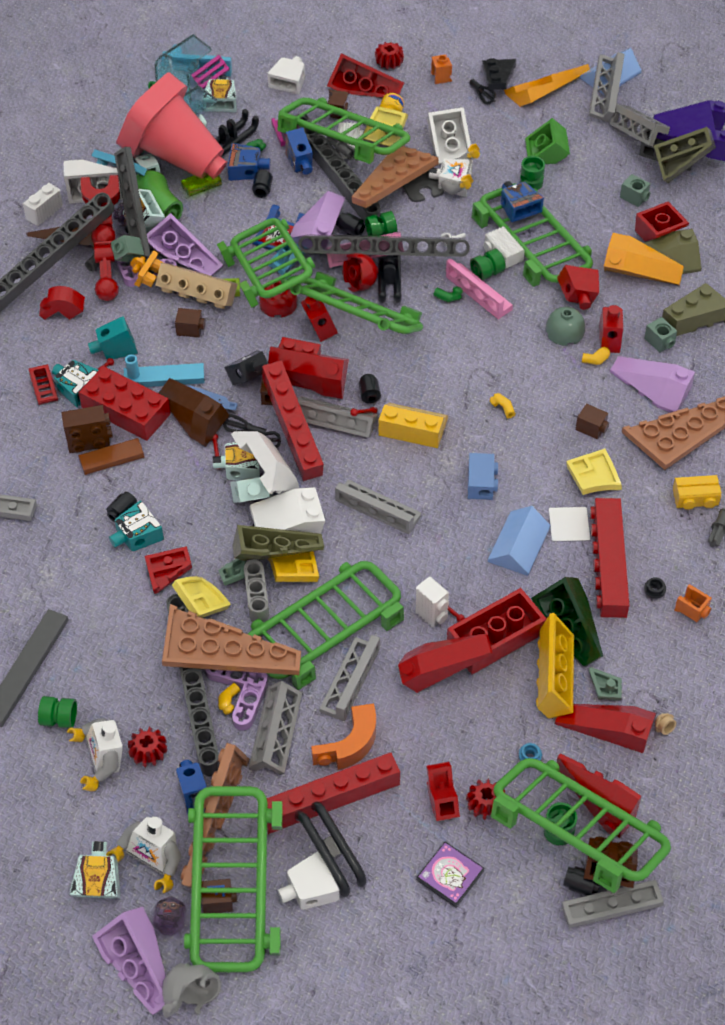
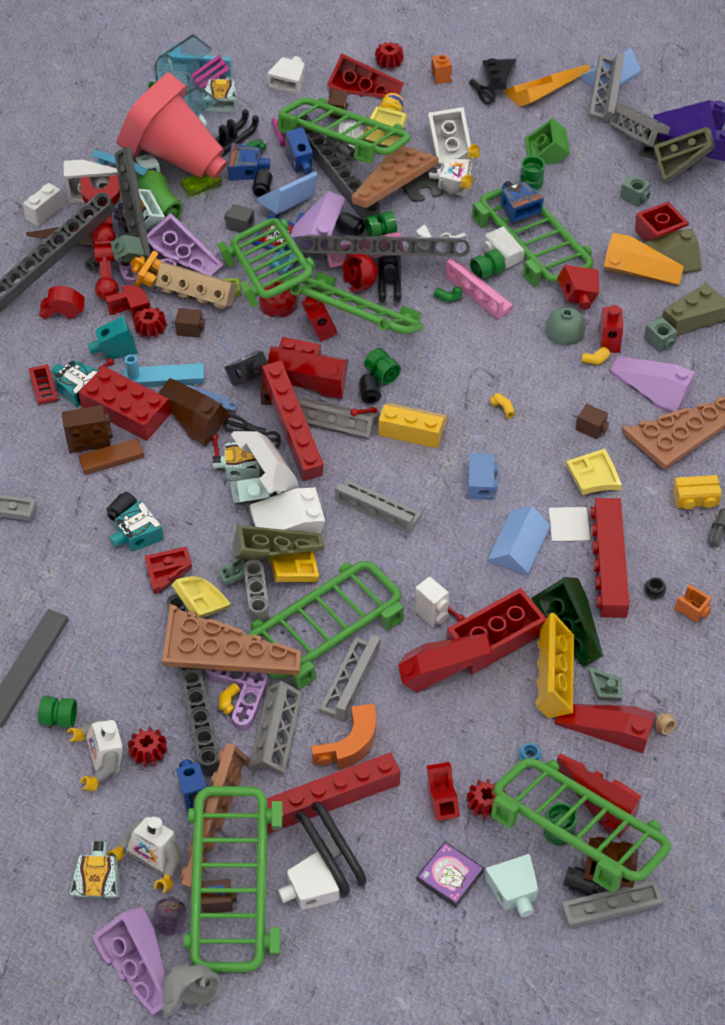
(131, 299): none -> red brick
(149, 322): none -> red gear
(239, 218): none -> dark grey brick
(290, 194): none -> light blue slope
(382, 366): none -> green wheel
(423, 232): none -> white slope
(514, 884): none -> light aqua torso

